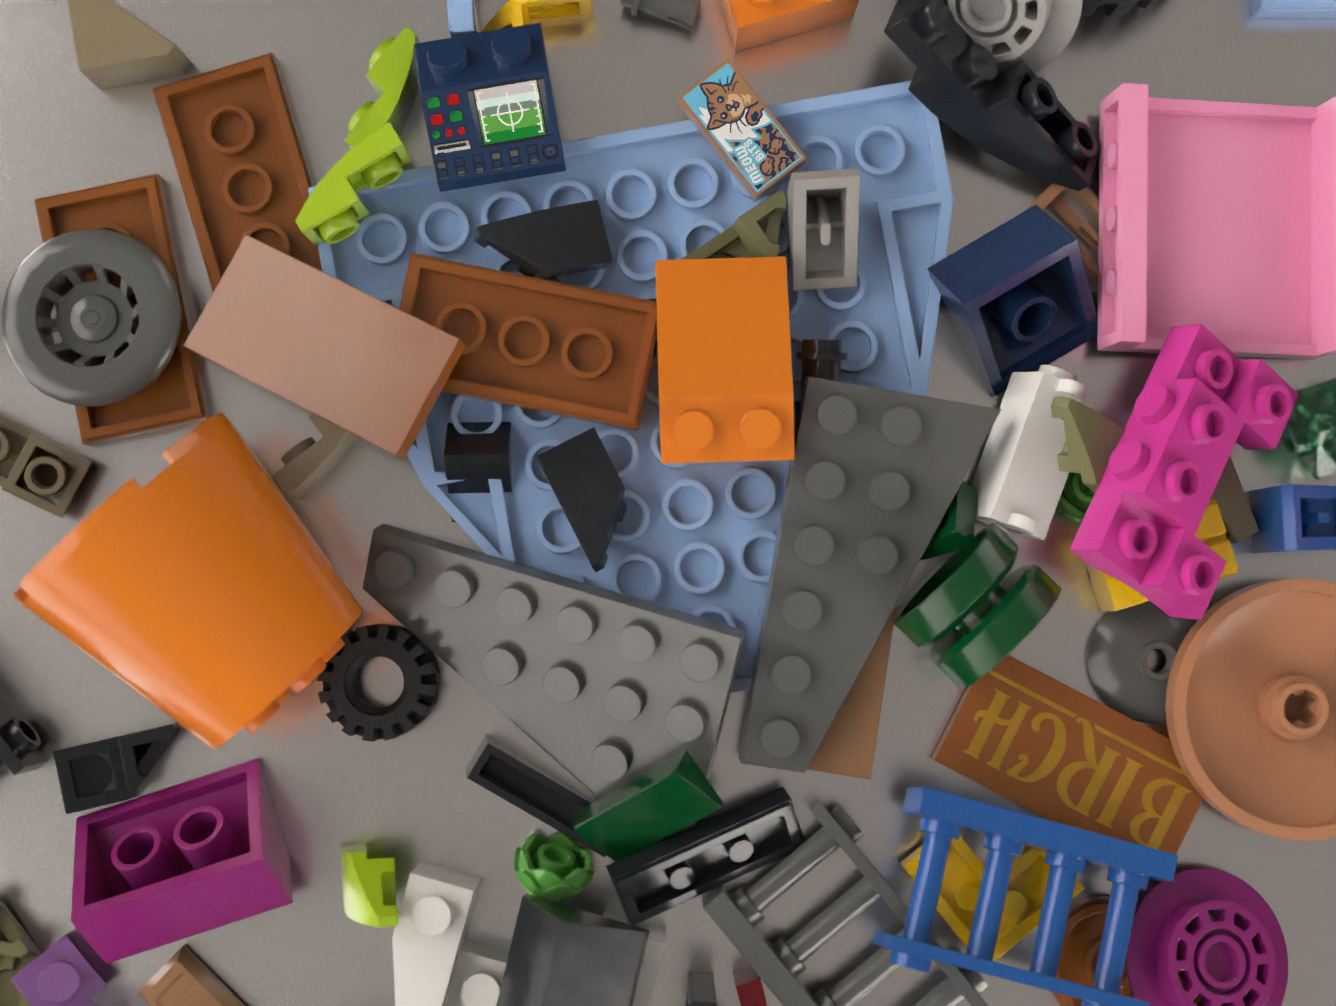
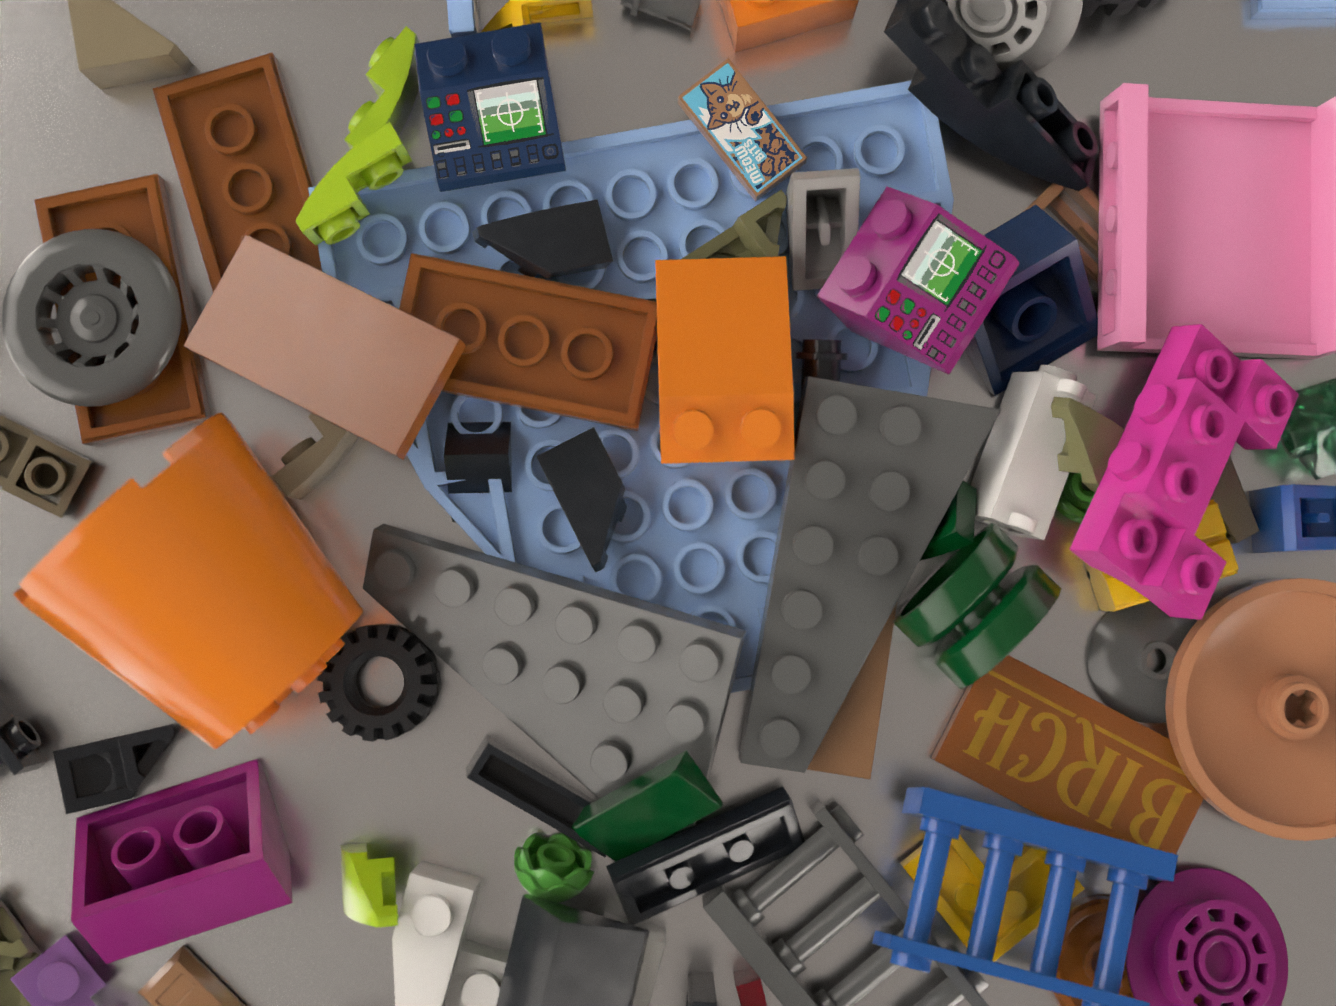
(917, 280): none -> magenta slope

